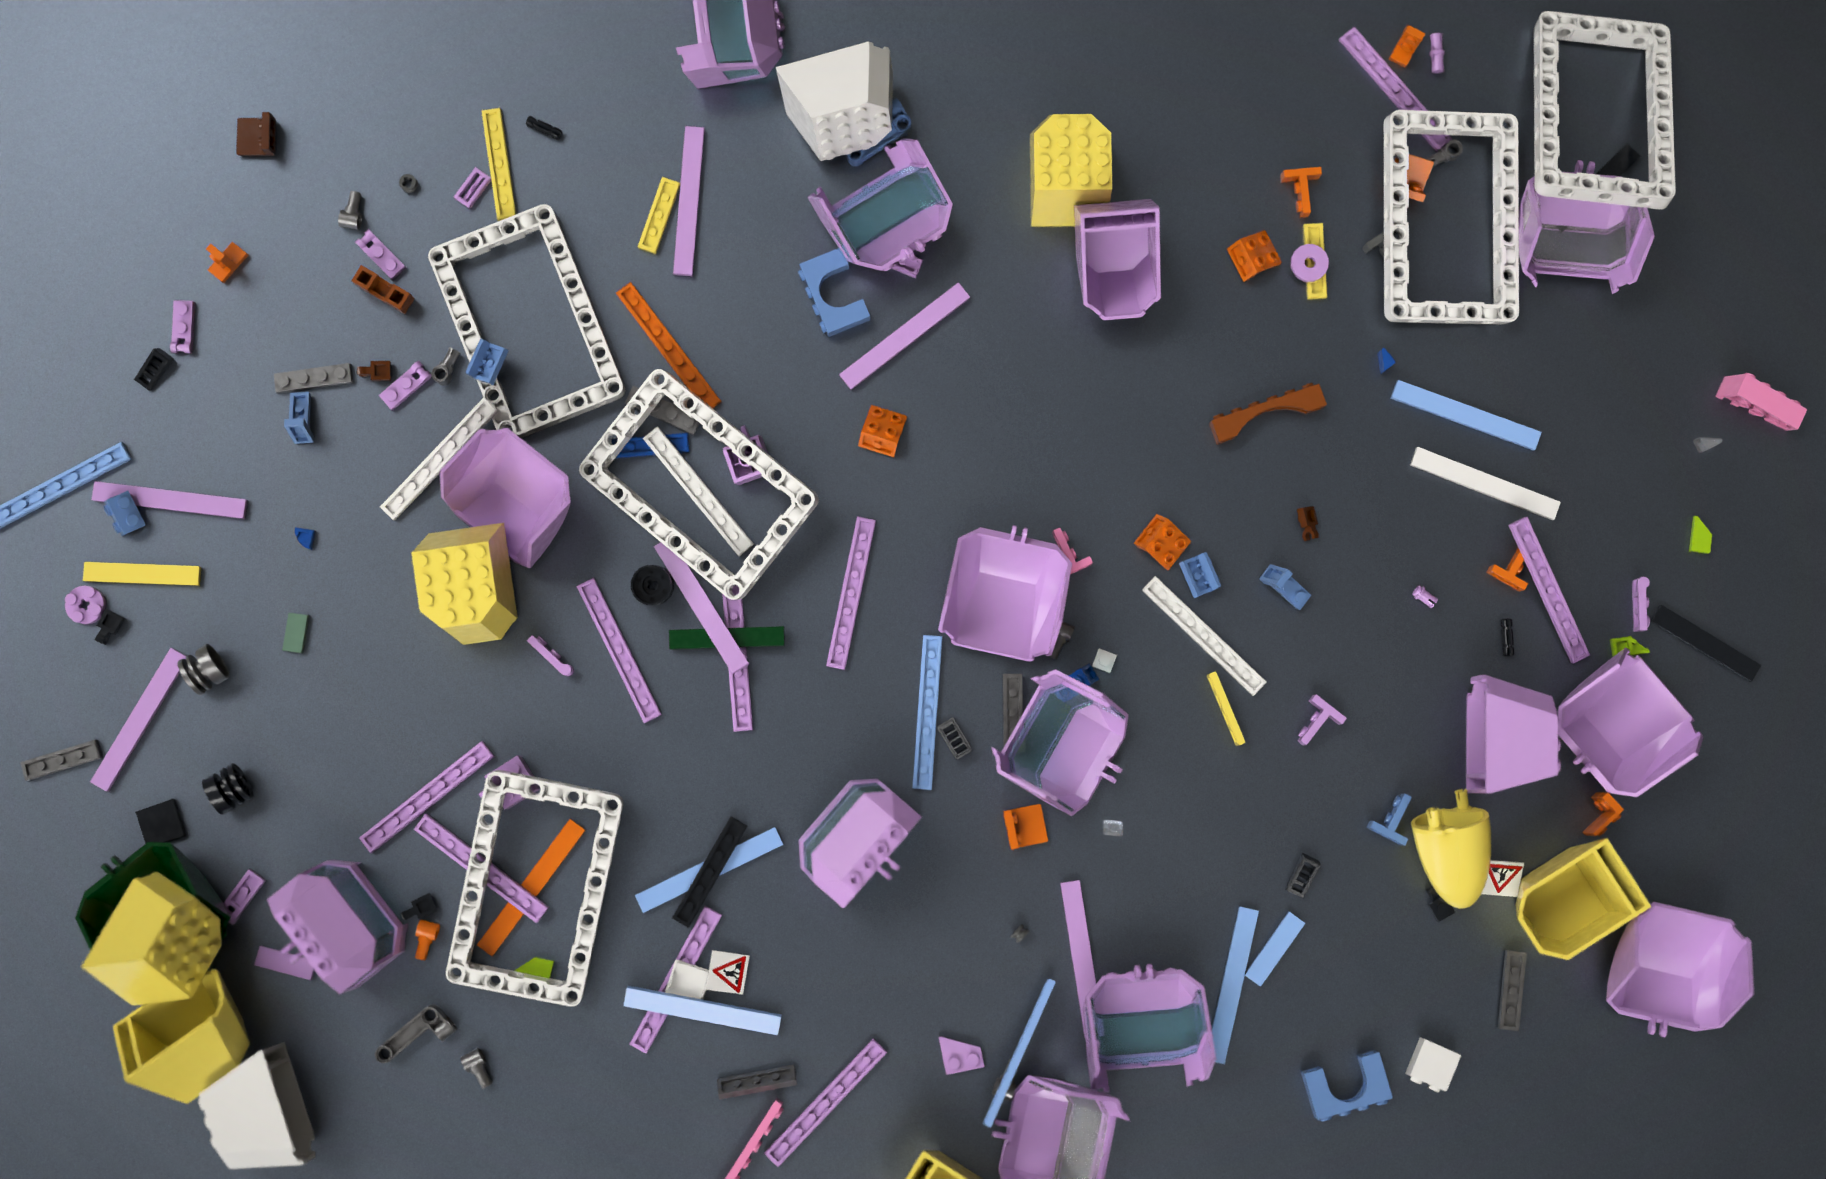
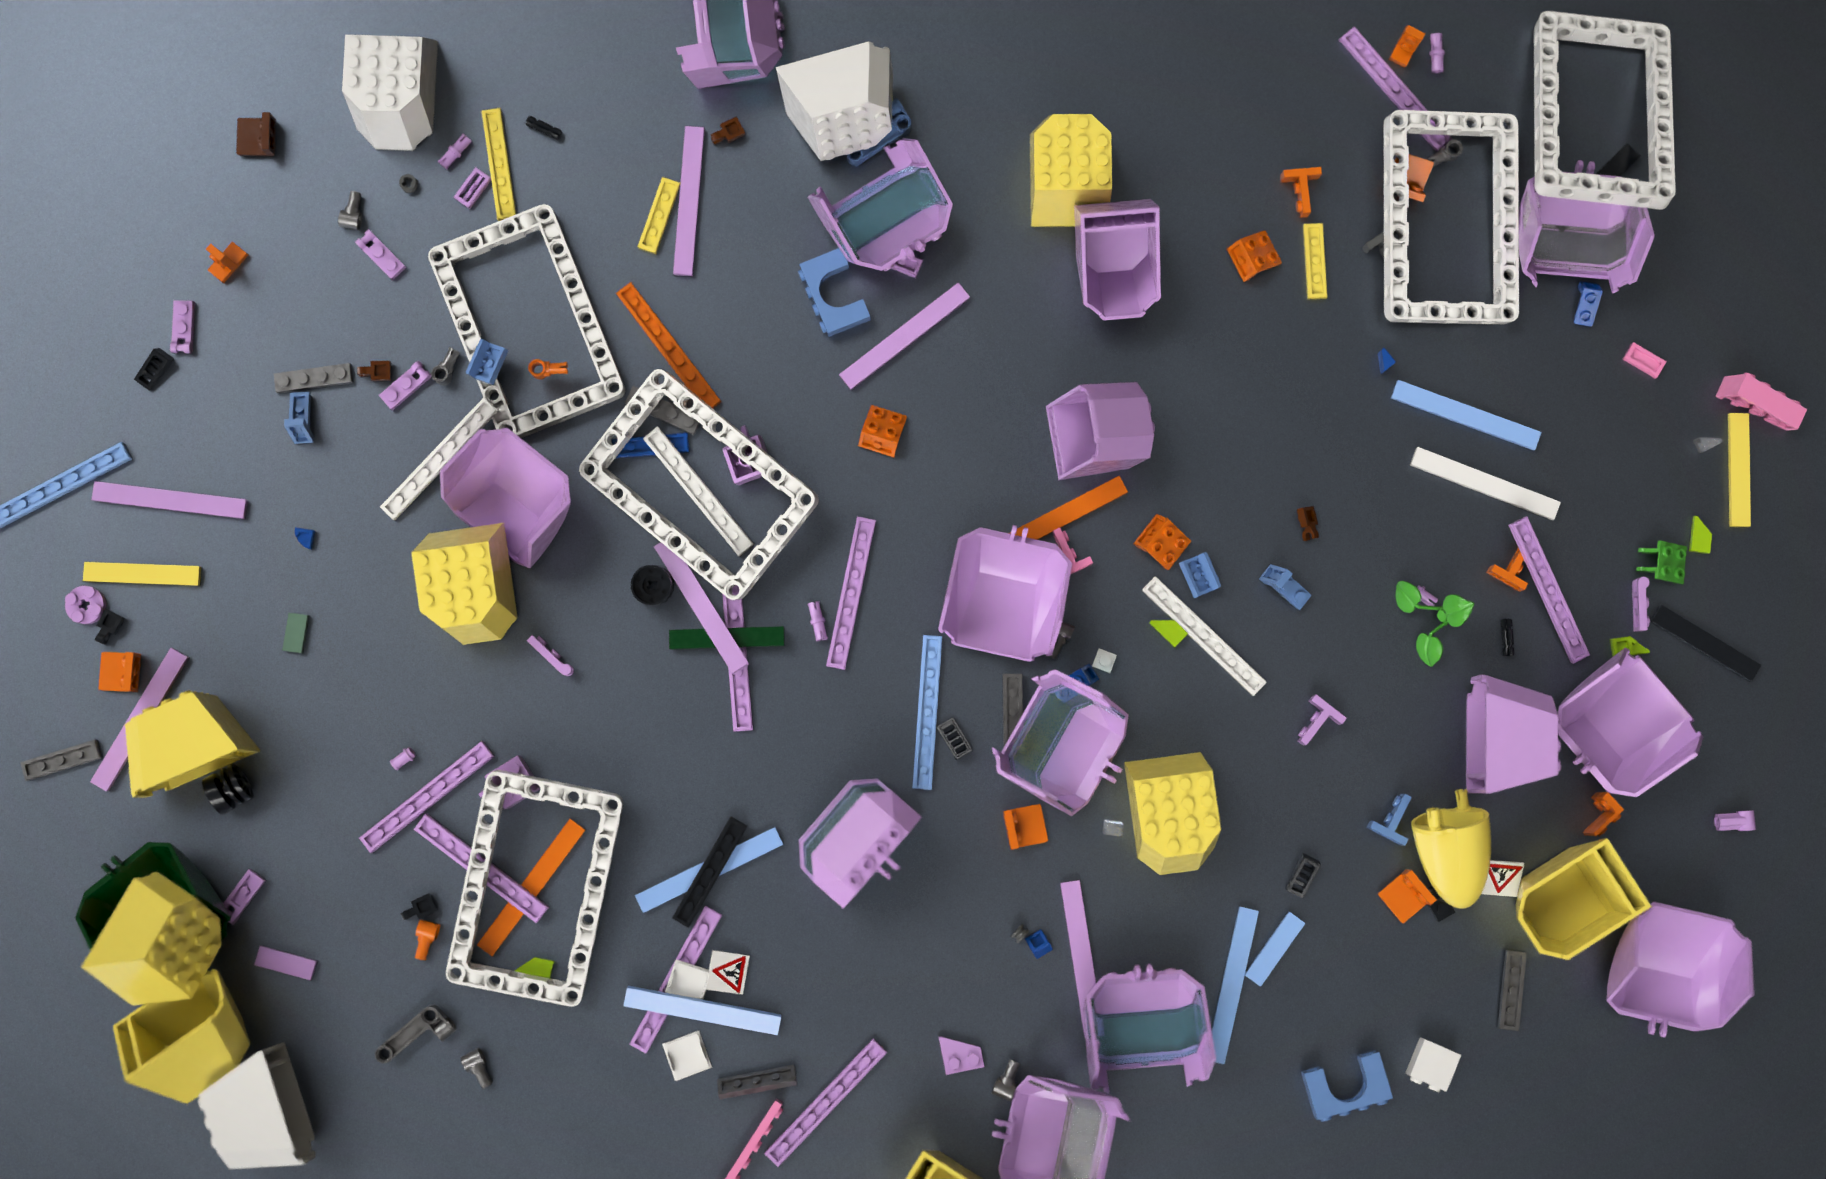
(119, 671): none -> orange bracket
(124, 513): medium blue bracket -> none
(161, 822): black tile -> none
(182, 742): none -> light yellow windscreen
(201, 671): flat silver wheel -> none
(338, 924): lavender windscreen -> none
(383, 290): dark orange arch -> none
(391, 88): none -> white windscreen
(404, 757): none -> lavender pin
(454, 151): none -> lavender pin
(548, 368): none -> orange pin
(619, 650): lavender tile -> none
(687, 1055): none -> white piece
(730, 130): none -> reddish brown plate
(817, 621): none -> lavender pin
(1018, 1053): light blue tile -> none
(1038, 944): none -> blue slope
(1074, 509): none -> orange tile
(1100, 429): none -> lavender windscreen
(1169, 630): none -> lime tile
(1173, 811): none -> light yellow windscreen
(1226, 708): light yellow tile -> none
(1306, 400): dark orange arch -> none
(1313, 252): lavender tile -> none
(1406, 895): none -> orange bracket
(1454, 611): none -> bright green plant
(1588, 303): none -> bracket
(1644, 360): none -> bright pink tile
(1670, 562): none -> bright green plate
(1735, 821): none -> lavender piece
(1739, 470): none -> light yellow tile

